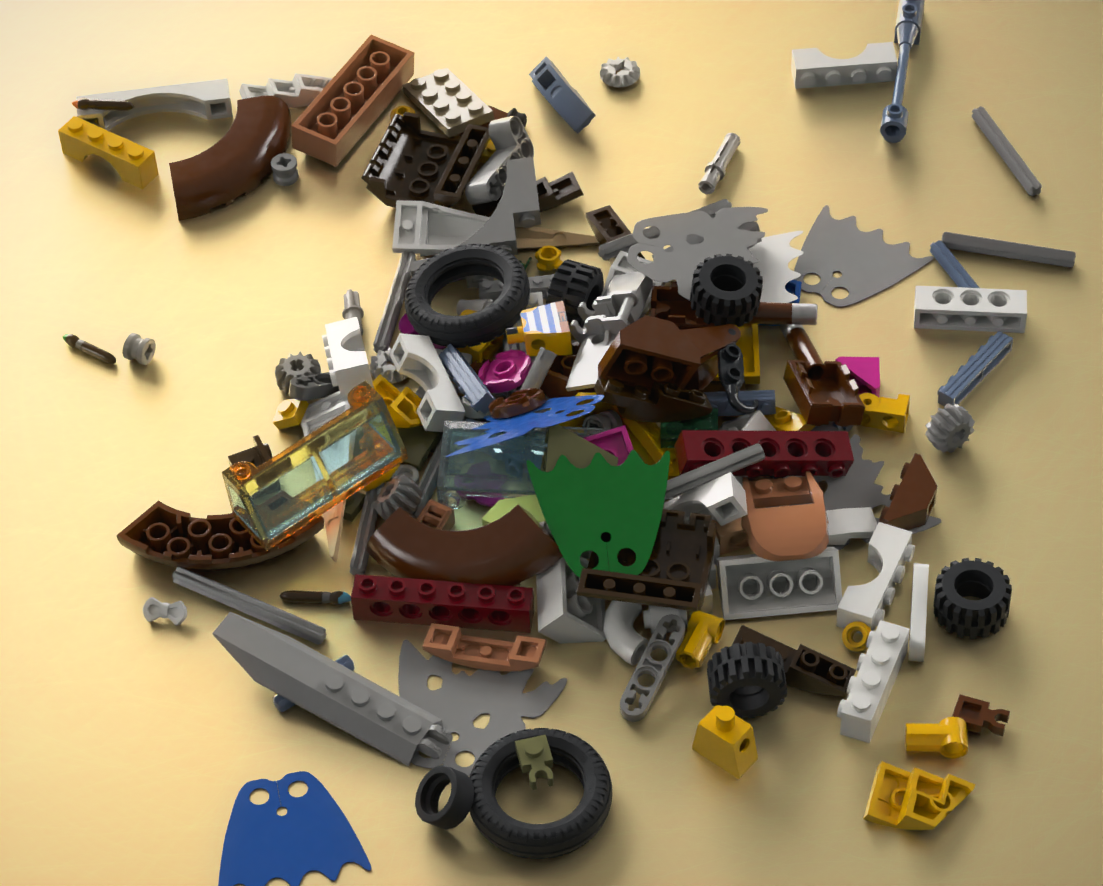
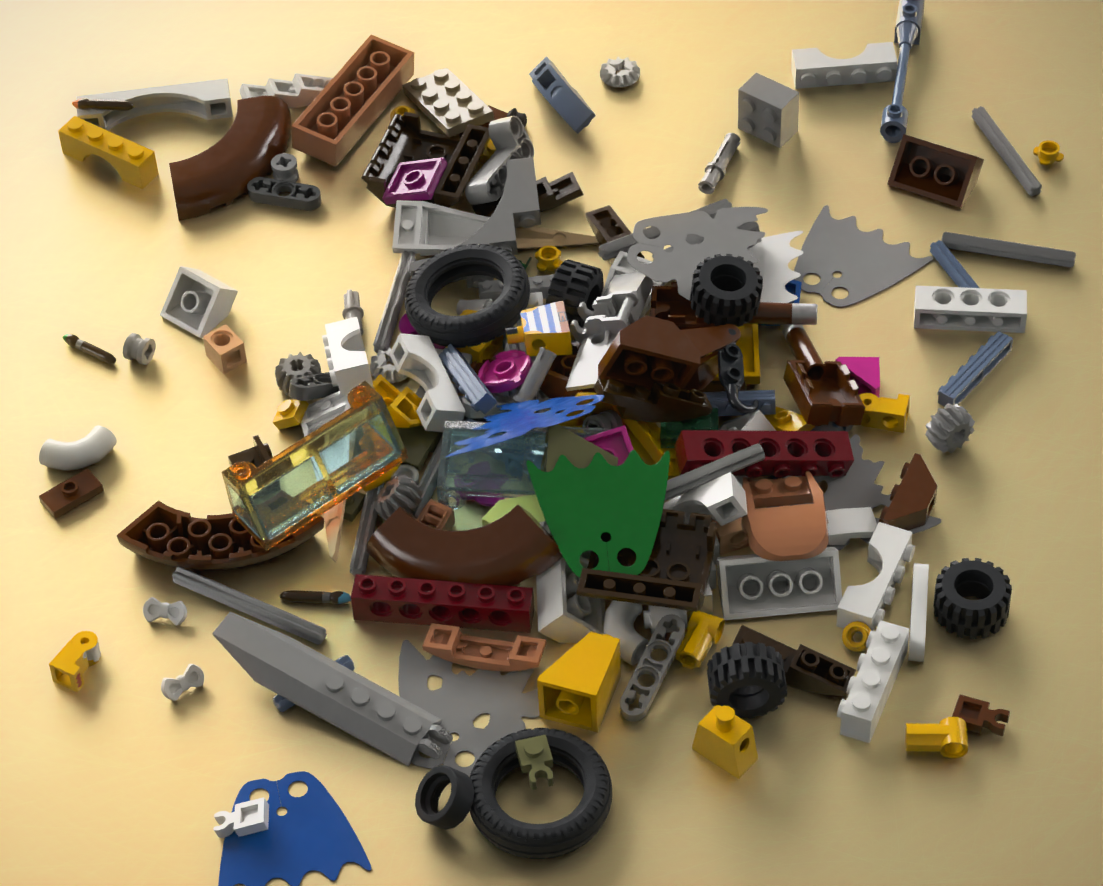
(71, 493): none -> reddish brown plate
(75, 659): none -> yellow leg
(78, 453): none -> white cylinder
(173, 688): none -> white piece
(197, 301): none -> white slope
(224, 349): none -> light nougat brick
(247, 819): none -> white plate
(266, 191): none -> dark grey beam
(415, 180): none -> magenta tile
(517, 403): reddish brown tile -> none
(581, 683): none -> yellow slope
(768, 110): none -> light grey brick
(914, 798): yellow slope -> none
(935, 171): none -> reddish brown slope
(1048, 152): none -> yellow plate

